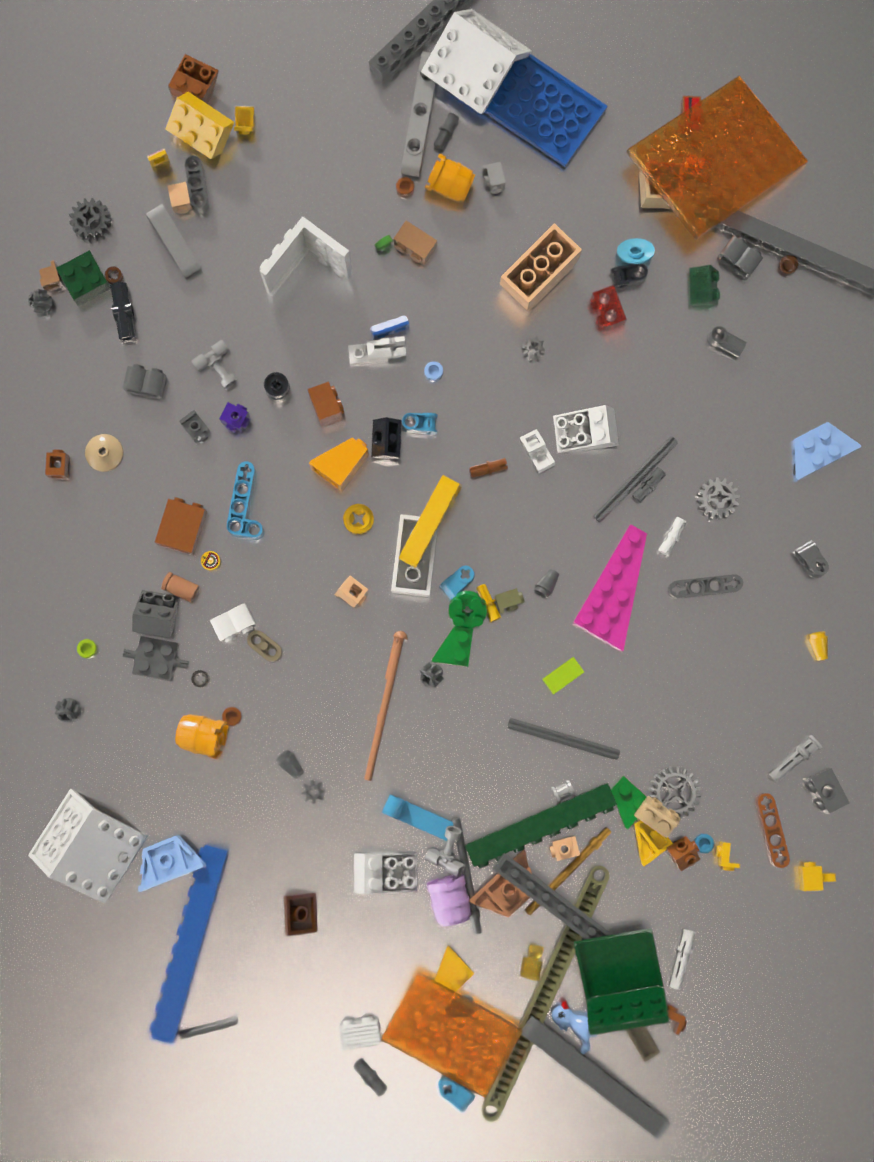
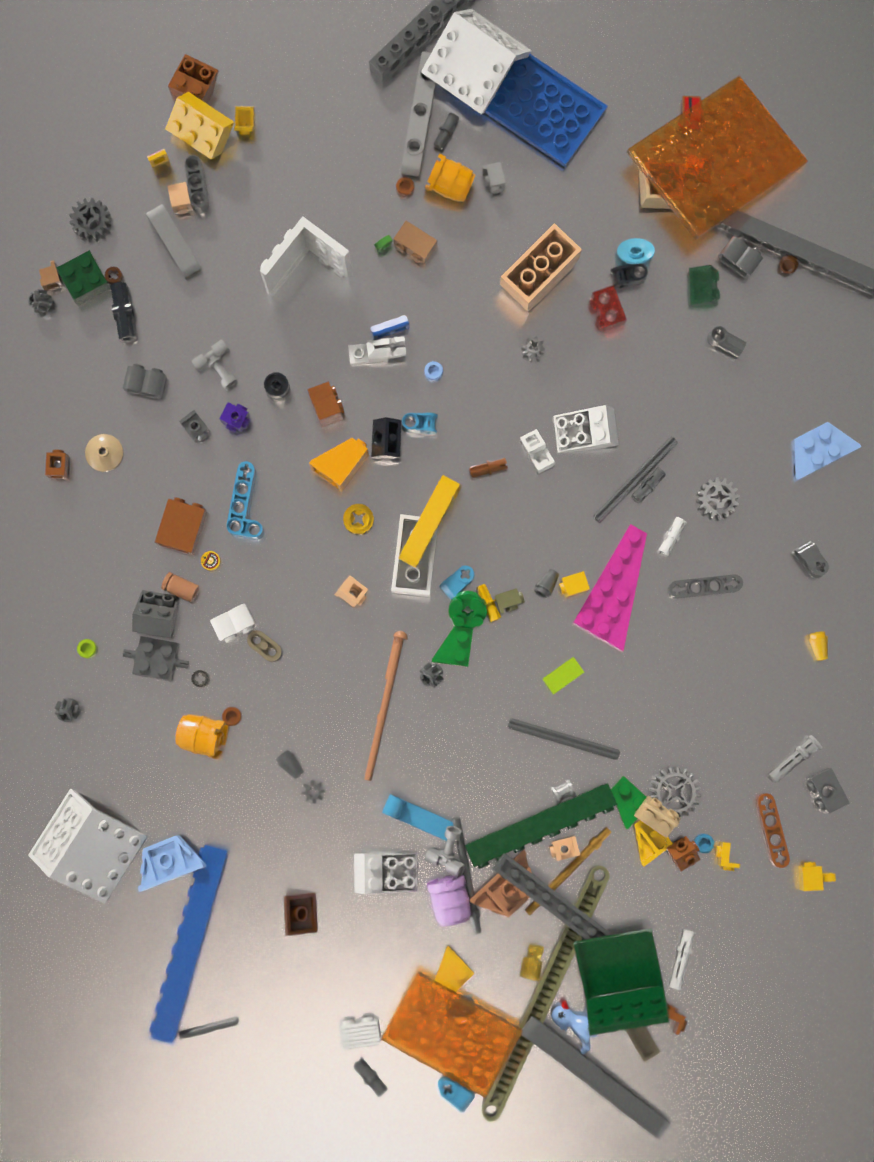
(574, 584): none -> yellow brick

